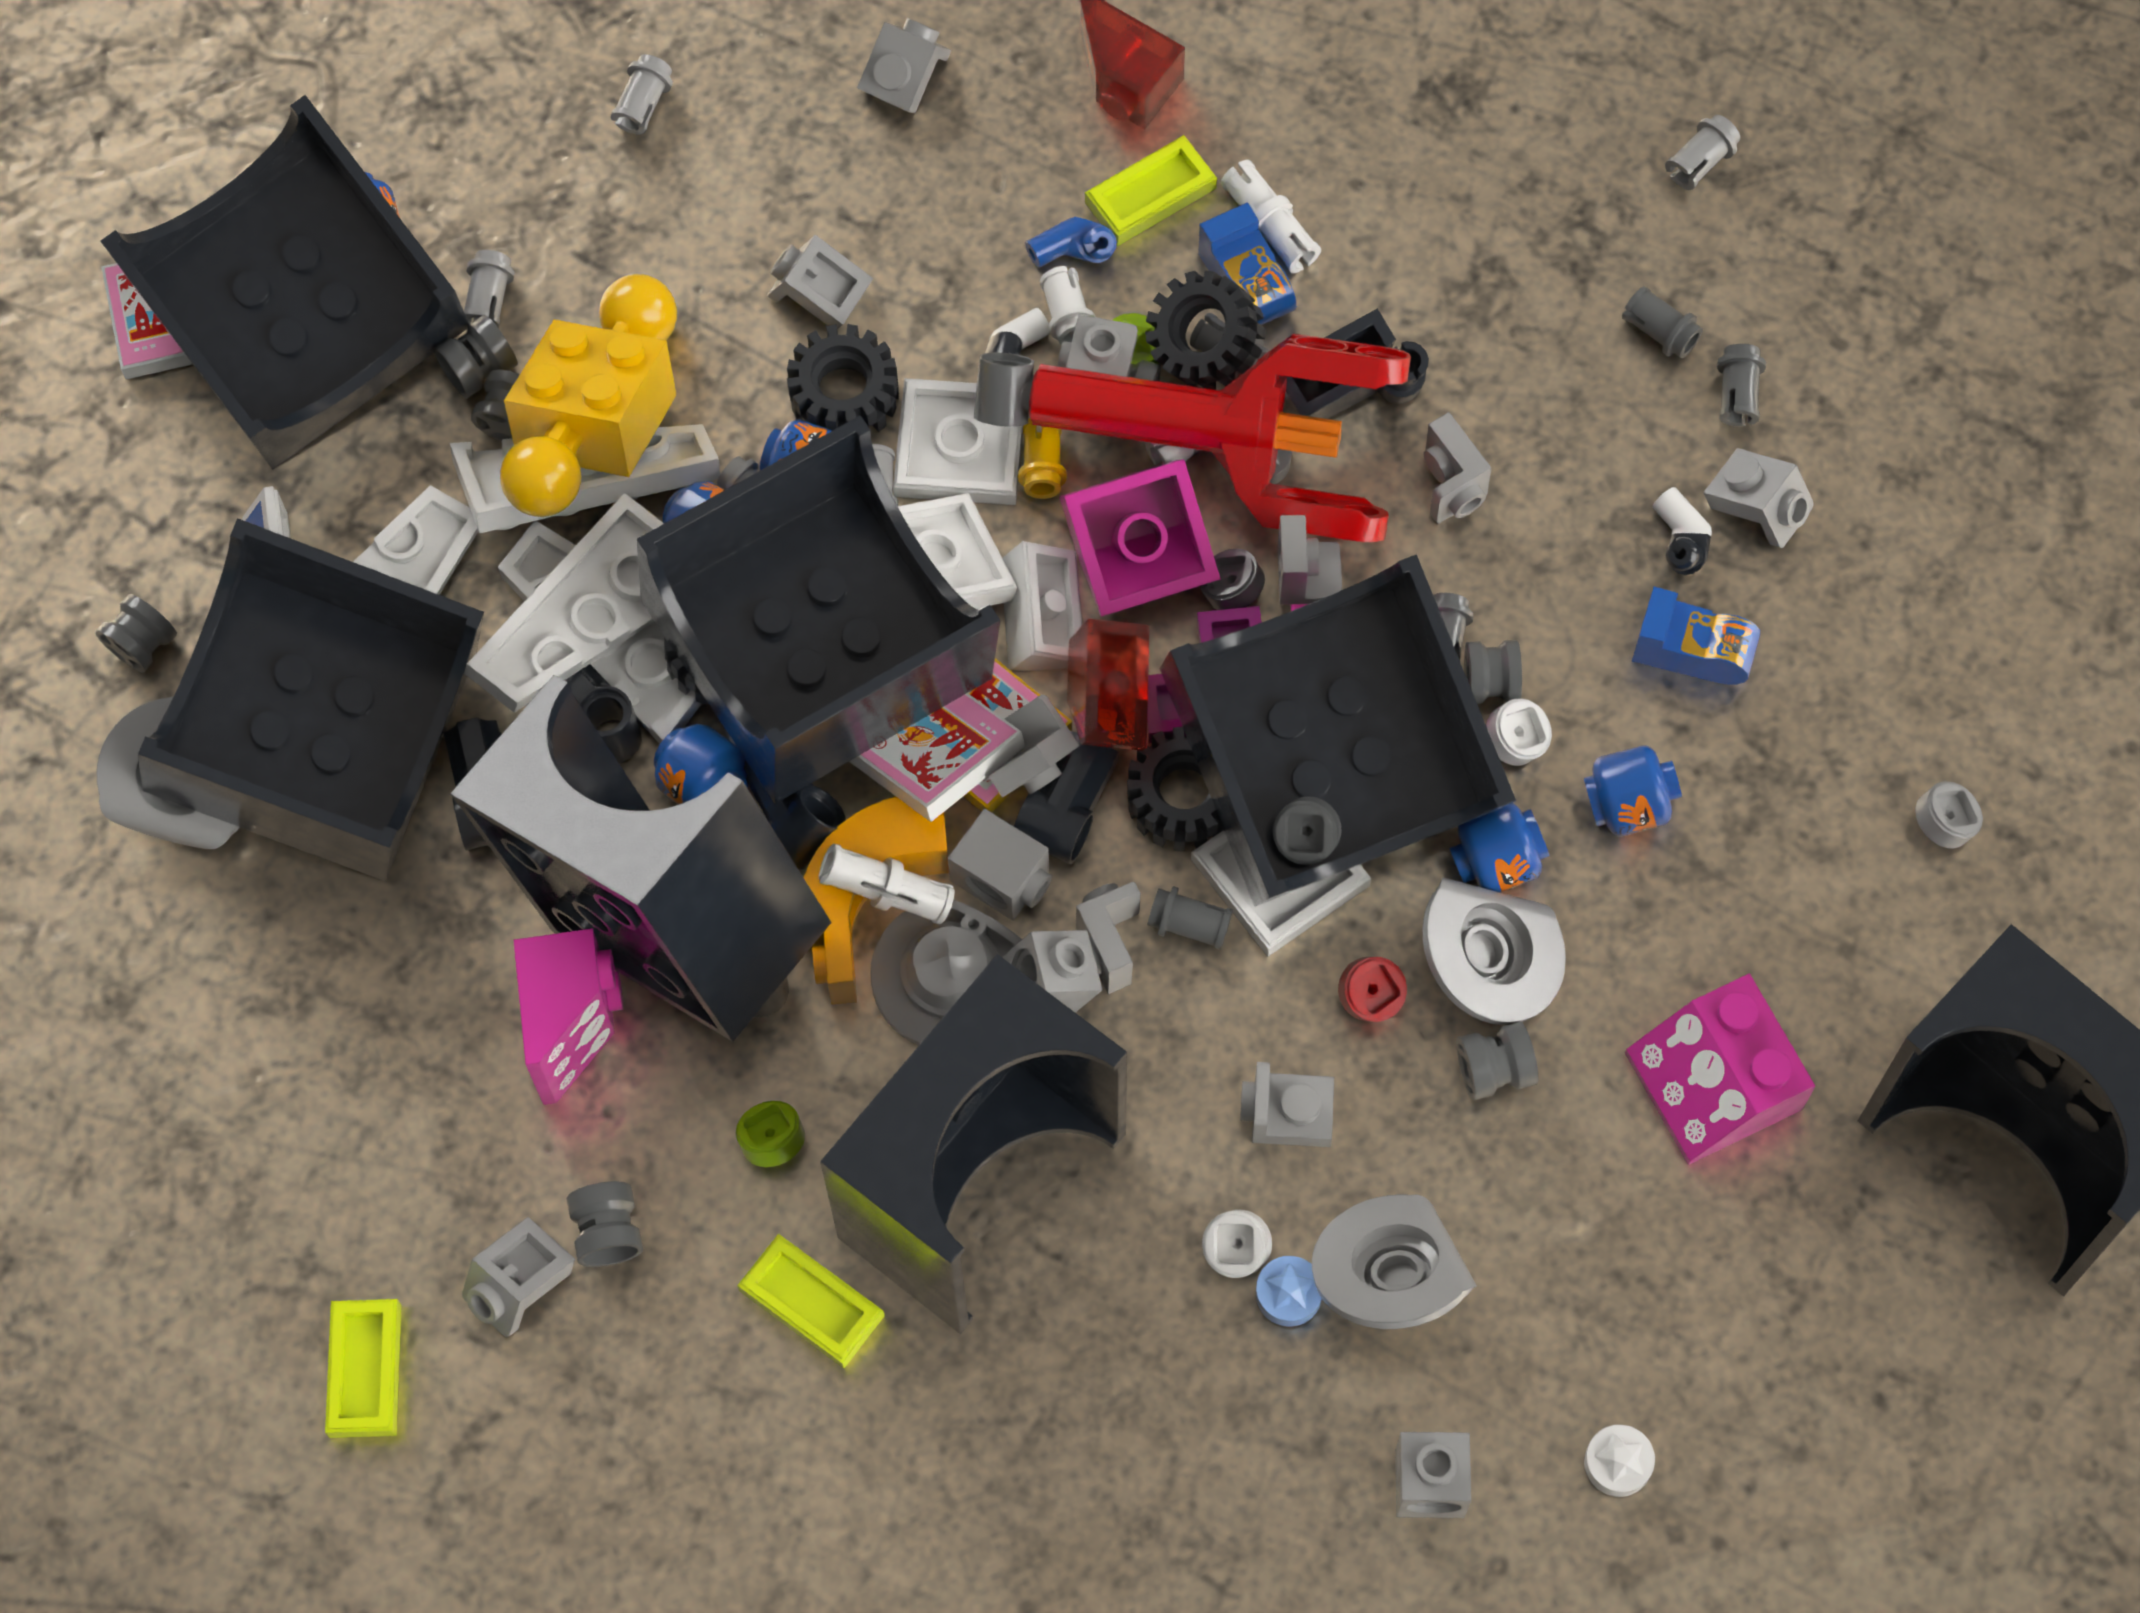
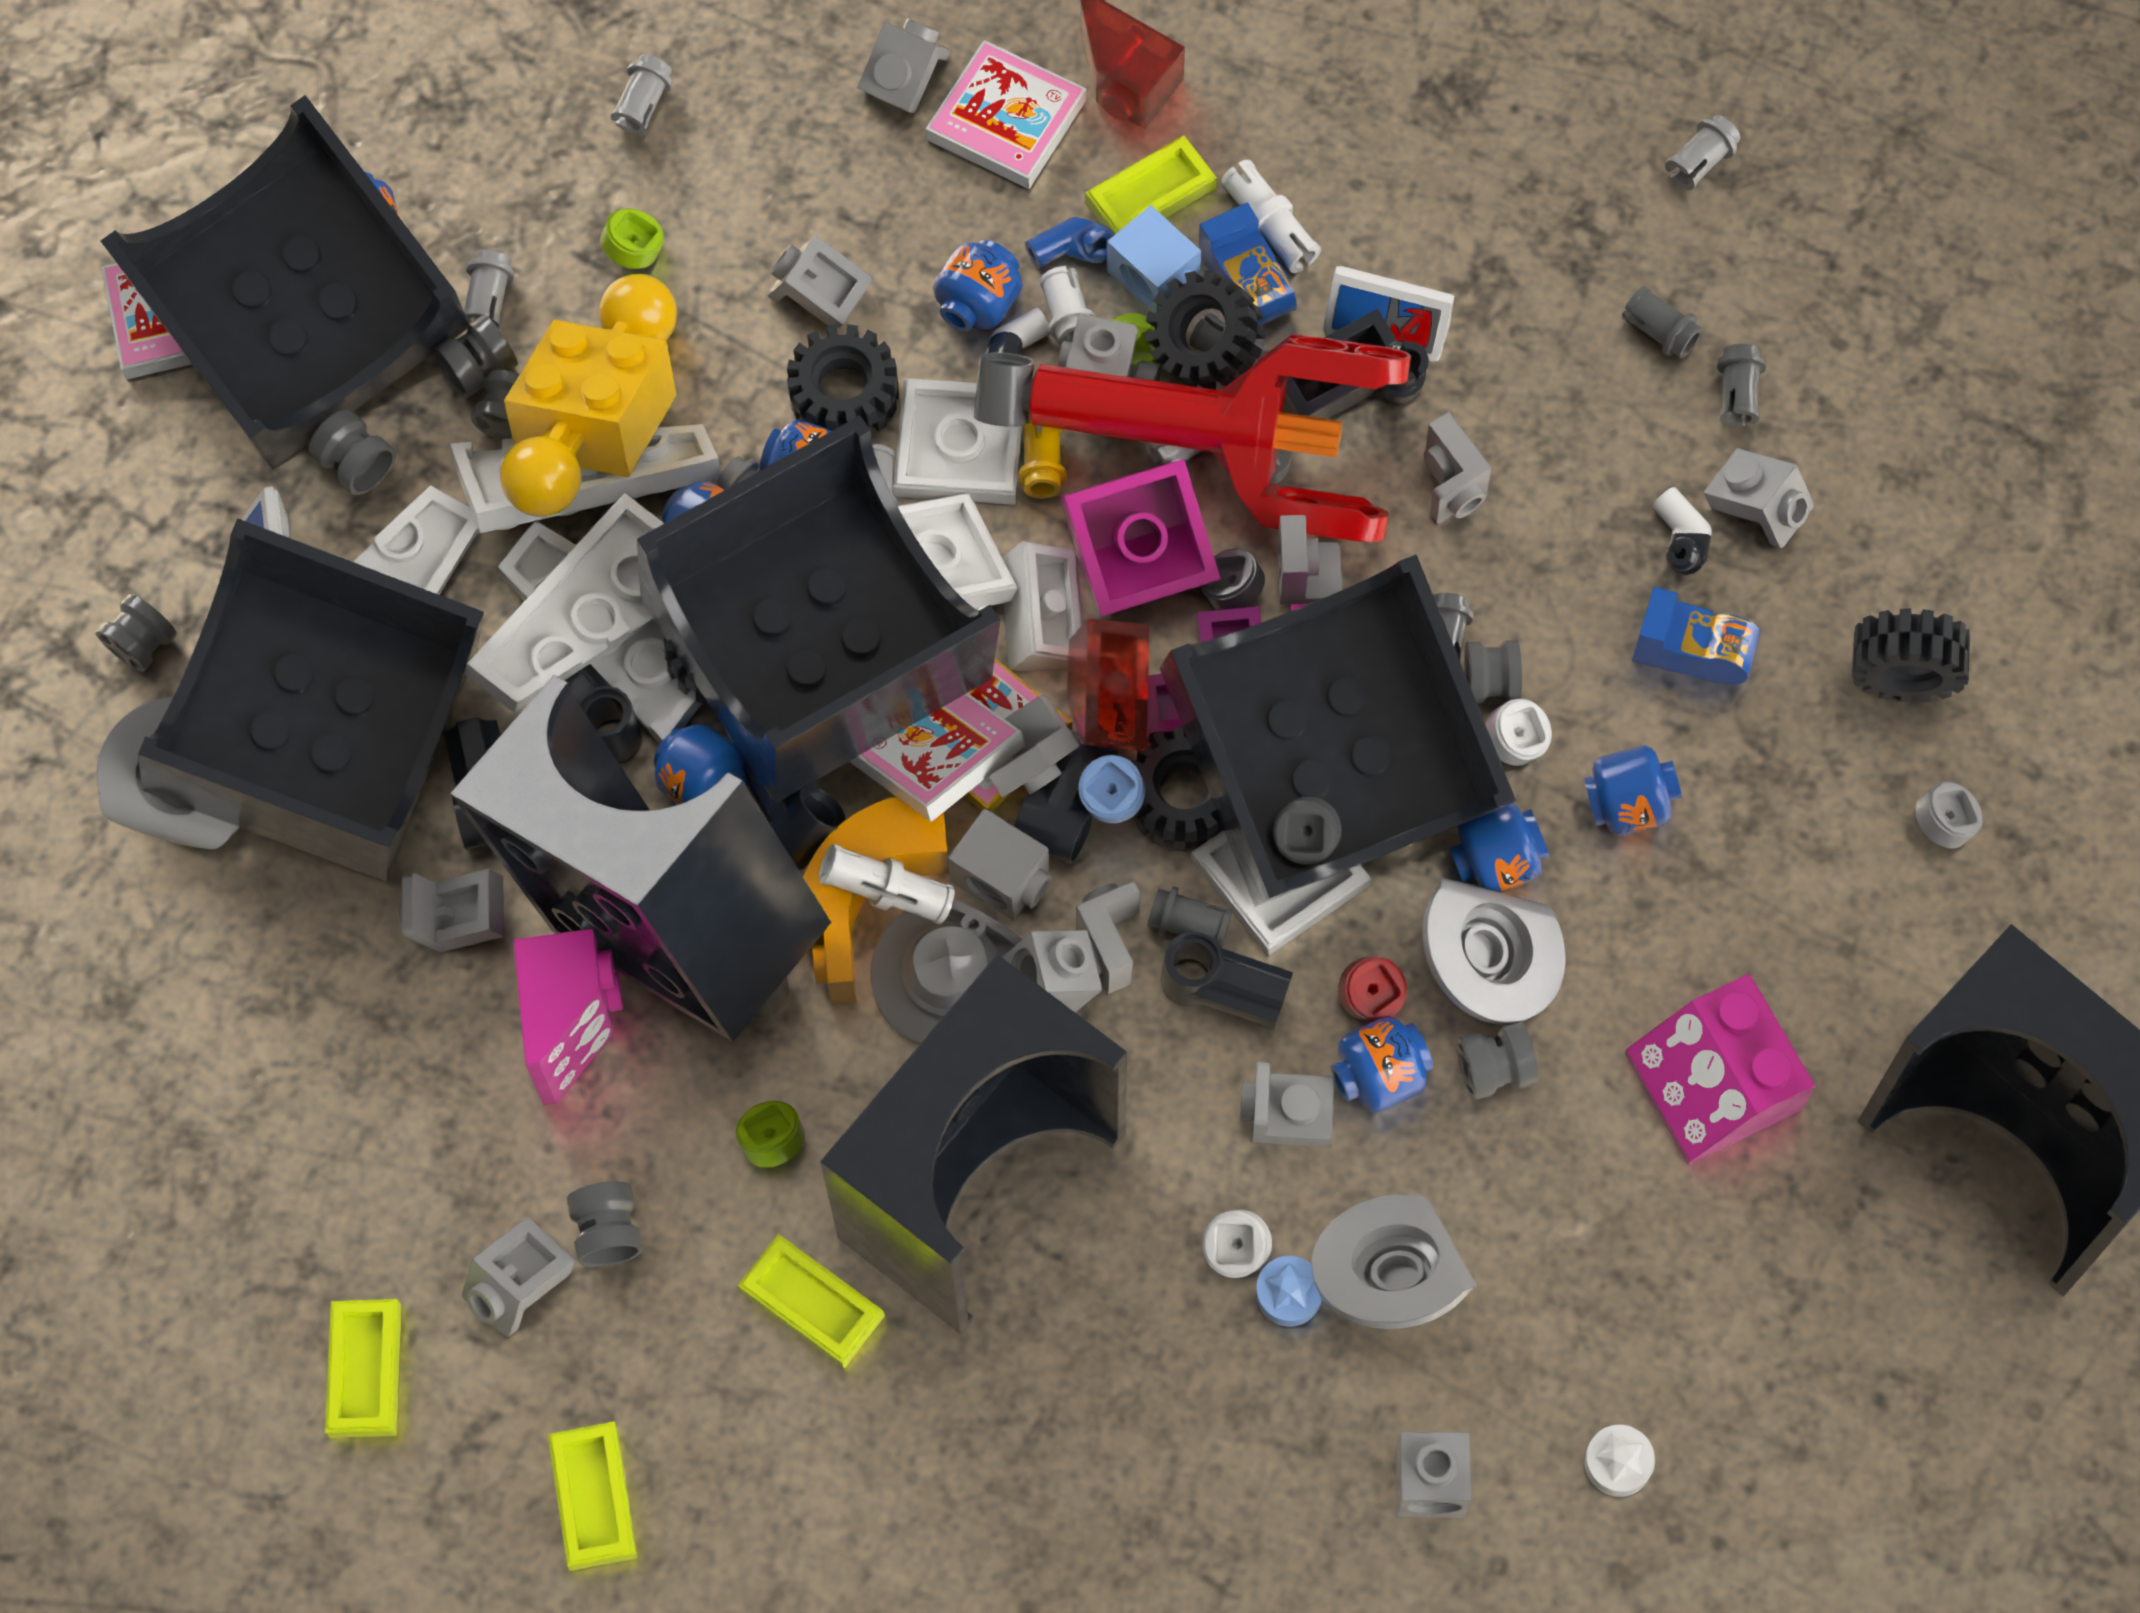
(348, 448): none -> dark grey wheel
(452, 910): none -> light grey bracket
(592, 1496): none -> neon yellow tile
(632, 238): none -> lime tile
(978, 286): none -> blue head
(1006, 114): none -> tile
(1112, 789): none -> light blue tile
(1149, 256): none -> light blue brick
(1232, 983): none -> black piece
(1382, 1064): none -> blue head
(1408, 309): none -> slope
(1911, 655): none -> black tyre

